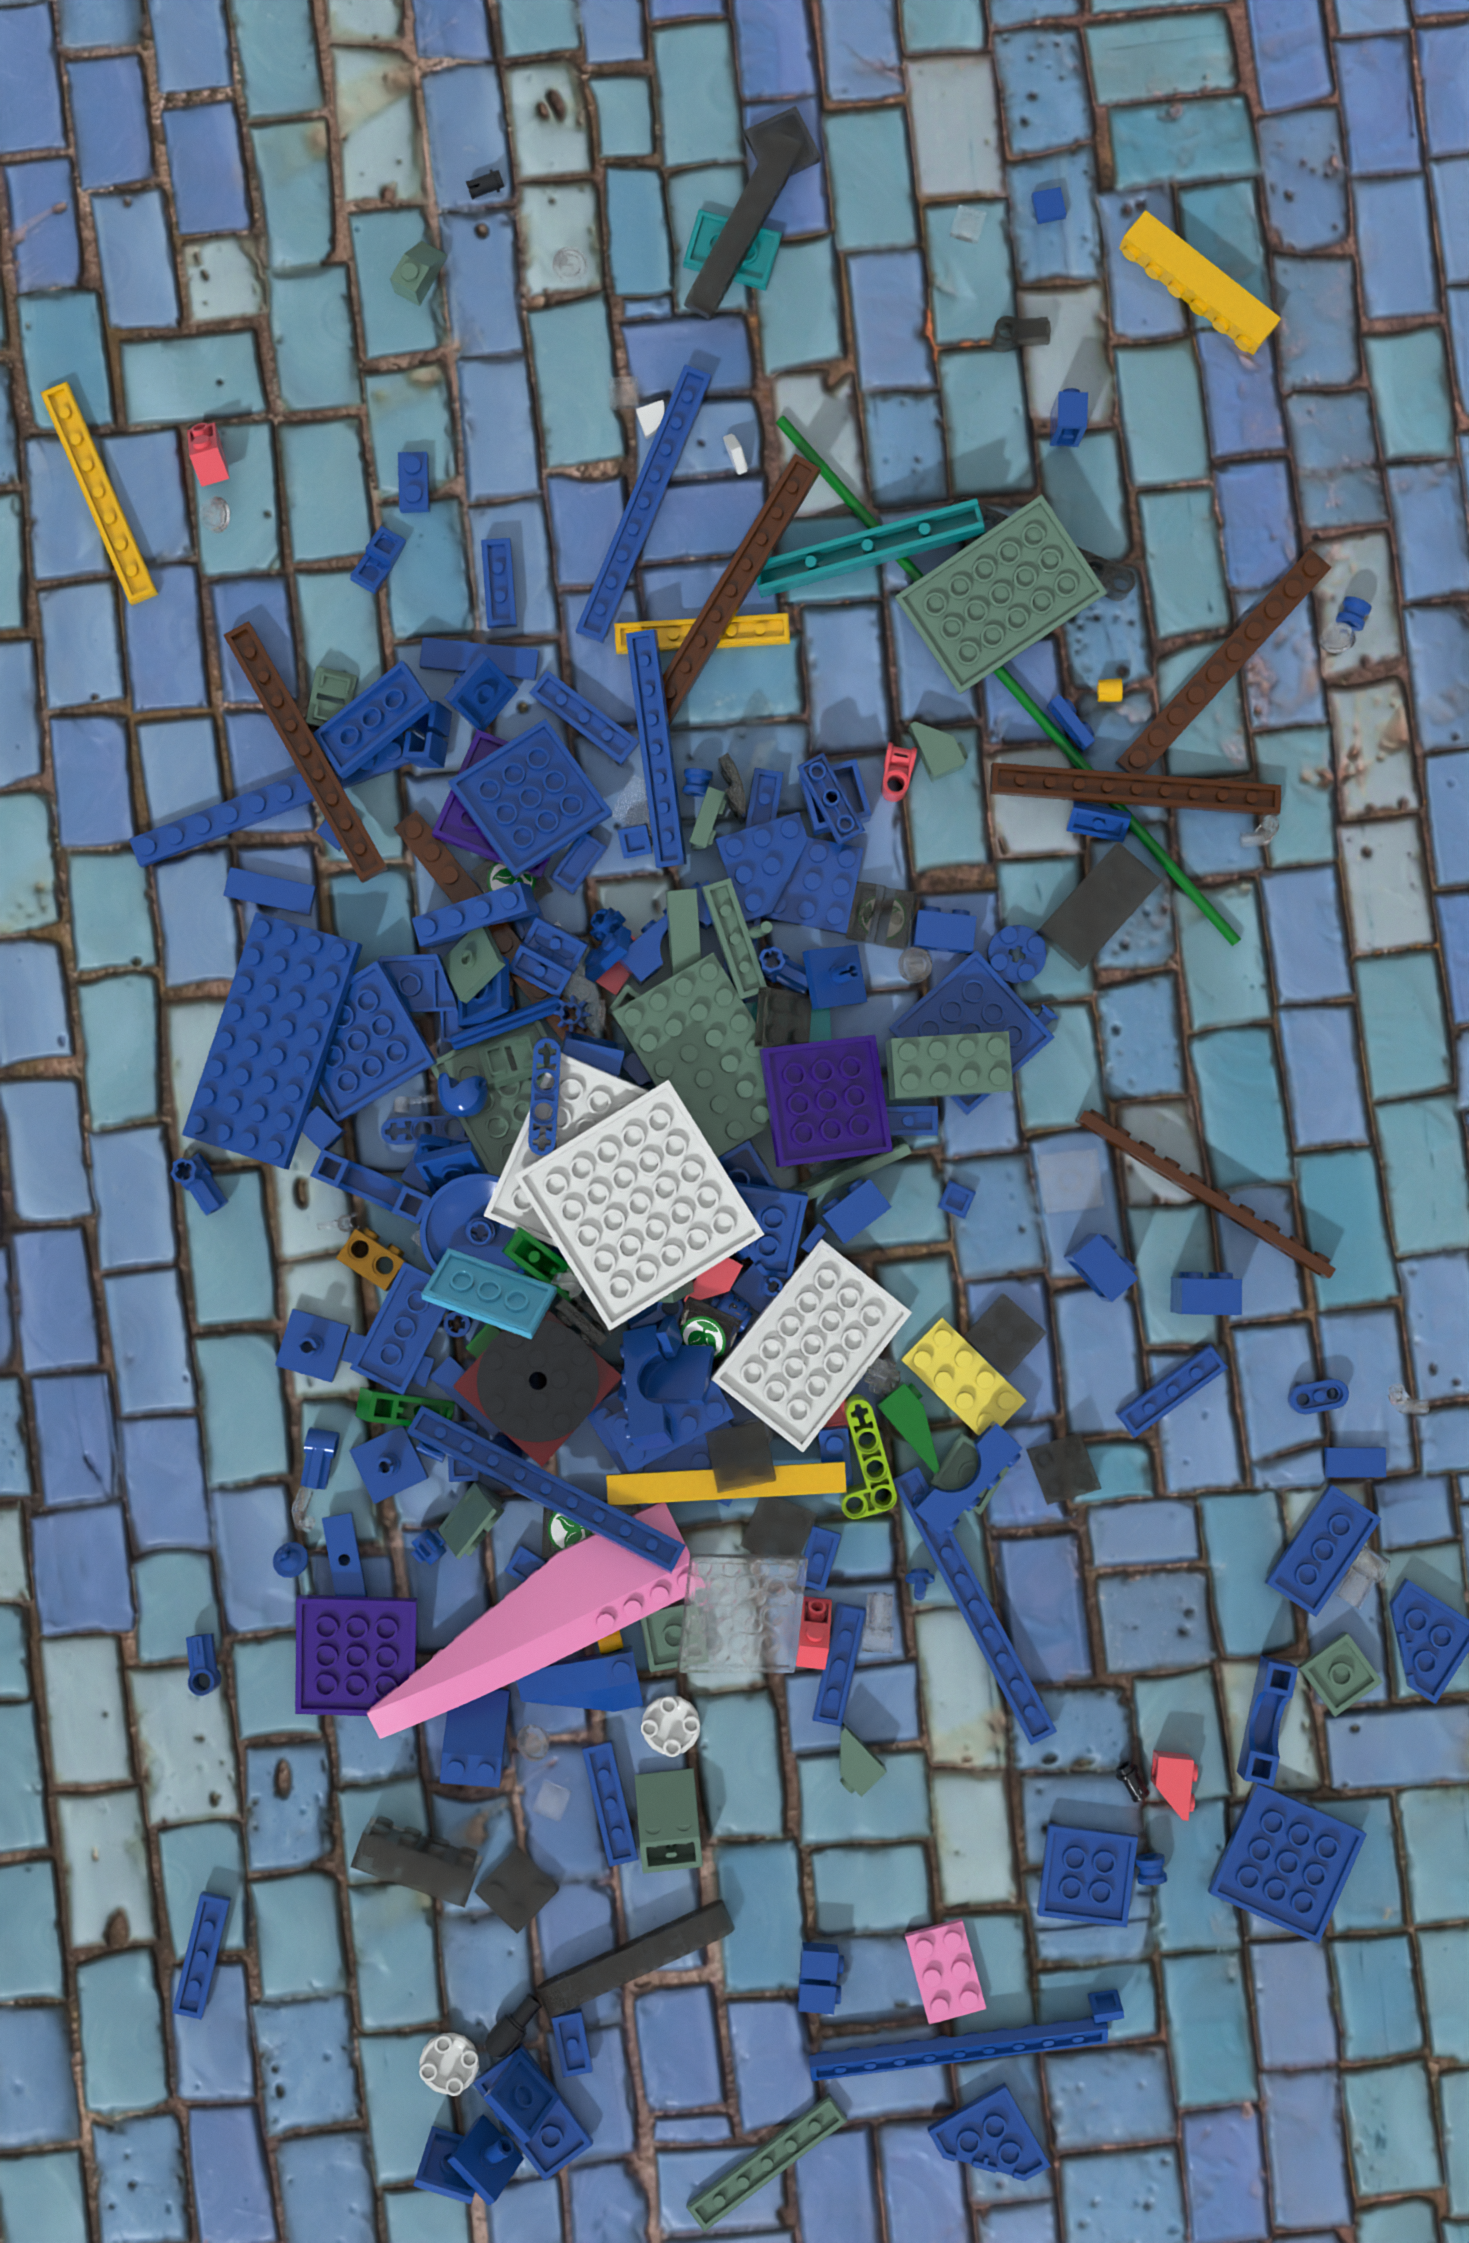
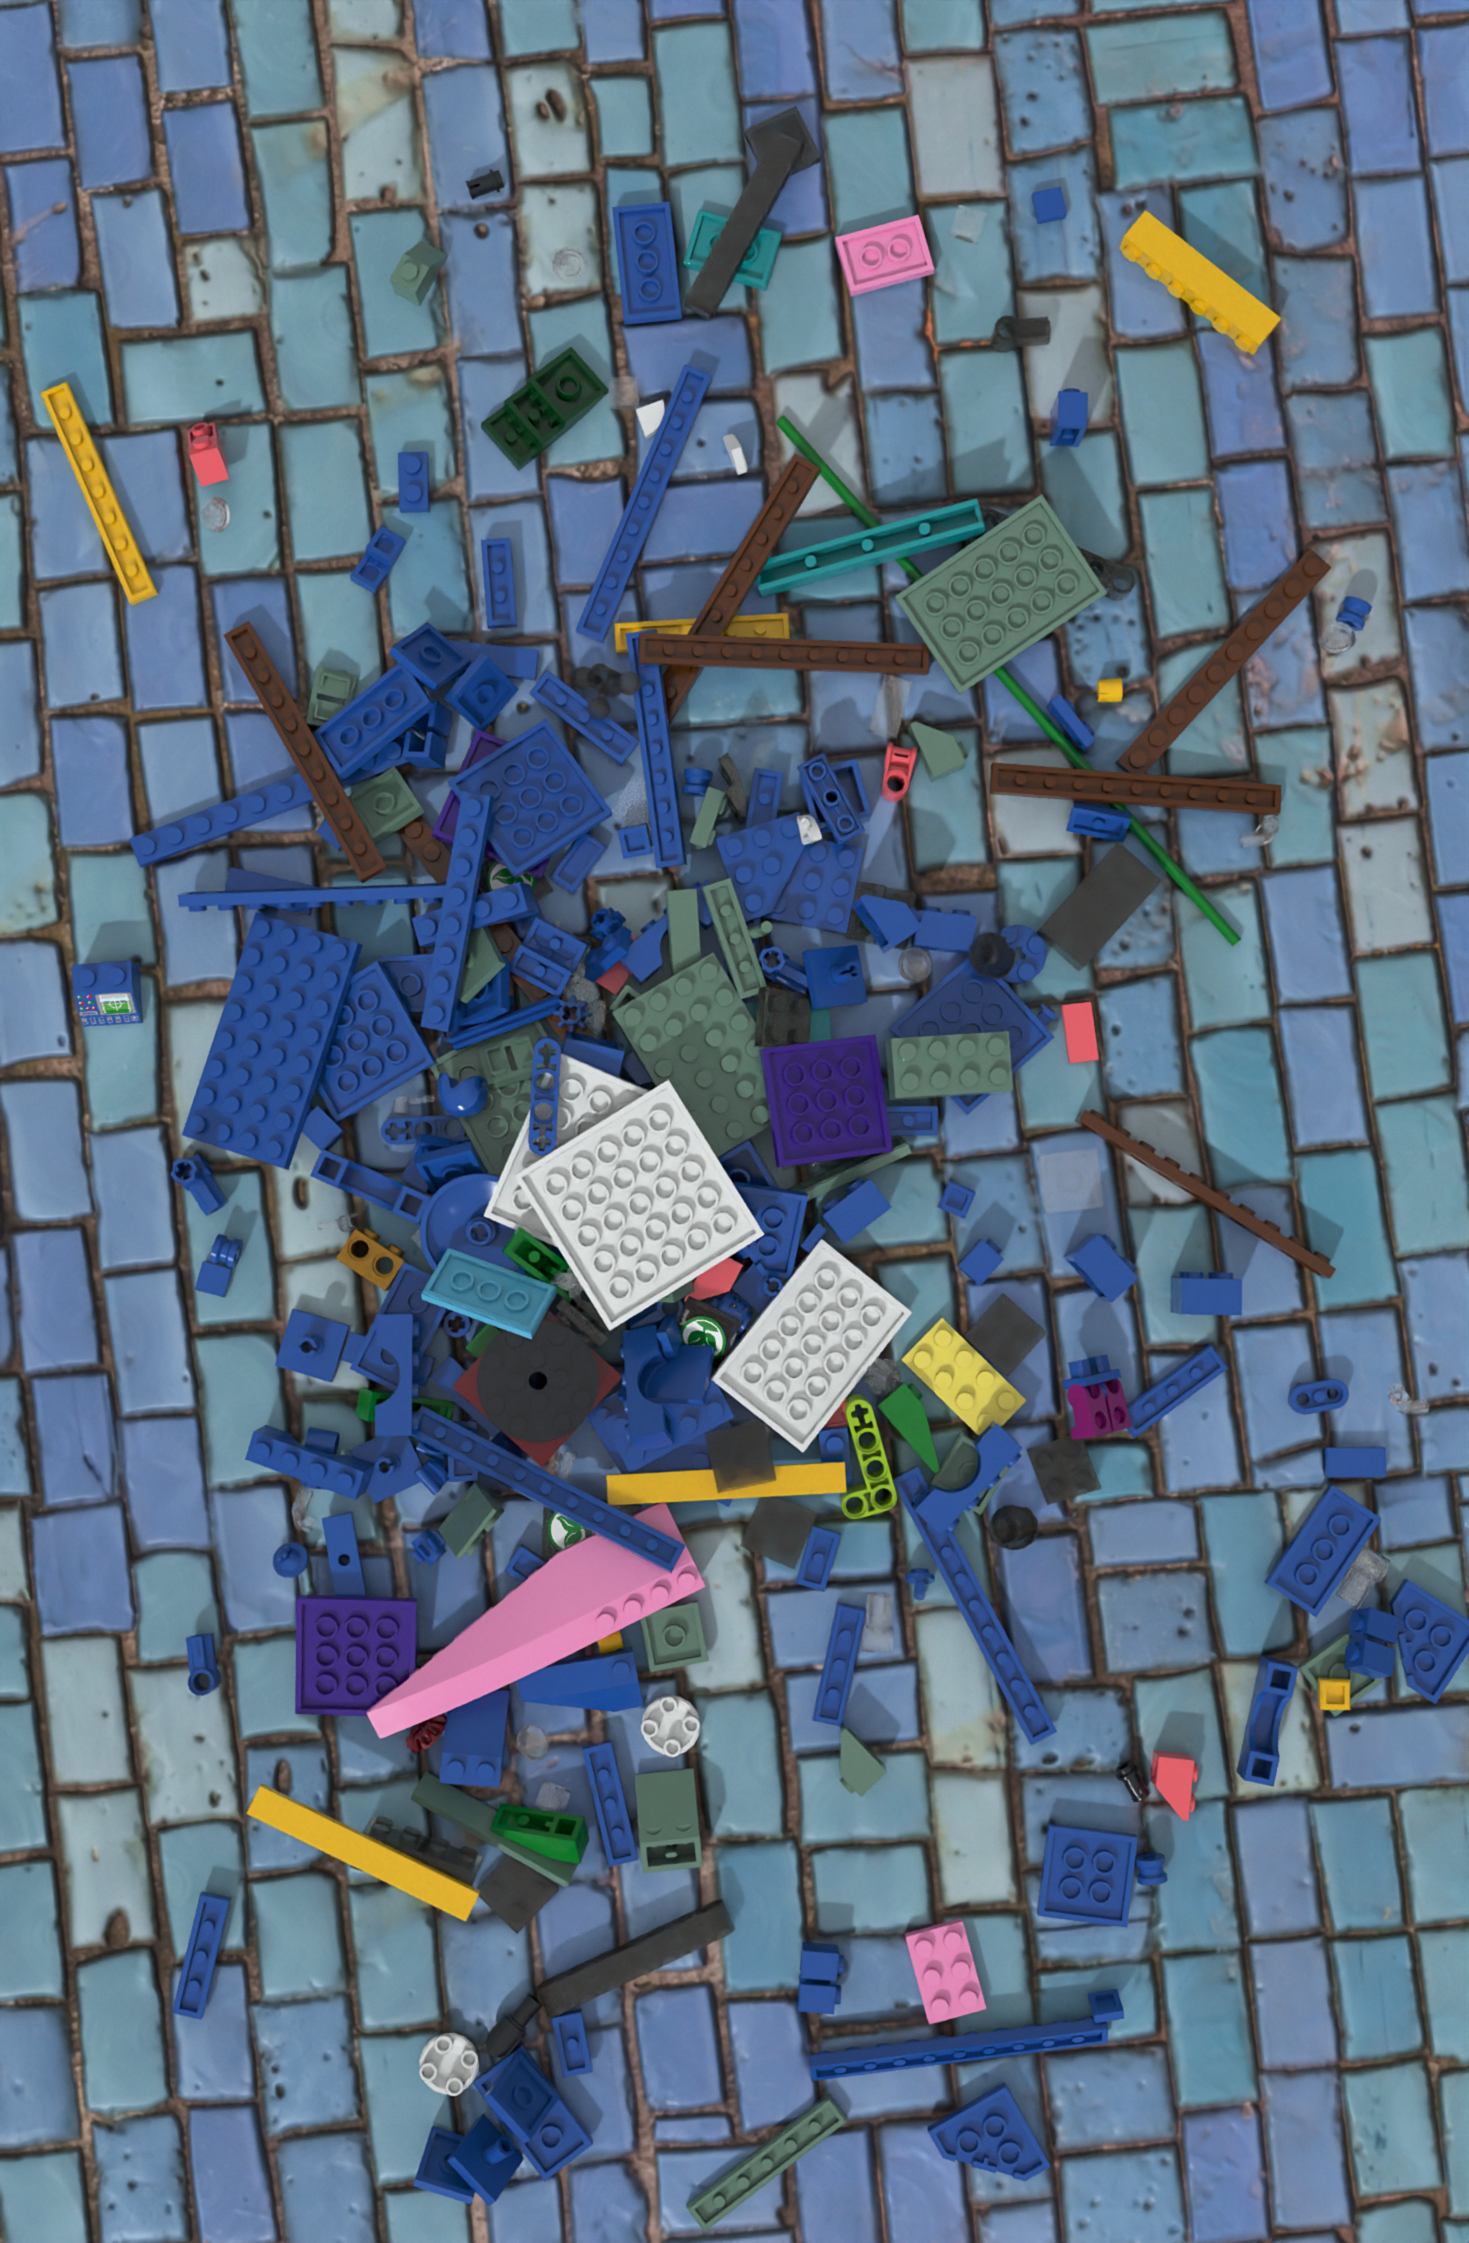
(108, 993): none -> blue slope
(213, 1279): none -> blue tile
(226, 1251): none -> blue wheel
(312, 896): none -> blue plate
(332, 1472): none -> blue arch
(363, 1852): none -> yellow tile
(385, 805): none -> sand green plate
(396, 1335): none -> blue arch
(426, 1733): none -> dark red gear
(430, 657): none -> blue tile
(433, 1475): none -> blue plate
(457, 911): none -> blue plate
(477, 1819): none -> sand green tile
(544, 408): none -> dark green slope
(545, 1832): none -> green slope
(564, 1464): none -> clear plate
(607, 683): none -> clear smoke piece
(647, 263): none -> blue plate
(742, 1613): clear plate -> none
(782, 654): none -> reddish brown plate
(808, 829): none -> white tile
(814, 1633): coral slope -> none
(884, 255): none -> bright pink plate
(887, 920): none -> blue slope
(890, 706): none -> clear tile
(980, 1261): none -> blue brick
(991, 955): none -> clear smoke hair
(1013, 1527): none -> clear smoke hair
(1079, 1032): none -> coral tile
(1096, 1398): none -> magenta hips
(1287, 1862): blue plate -> none
(1334, 1693): none -> yellow tile
(1365, 1651): none -> blue piece

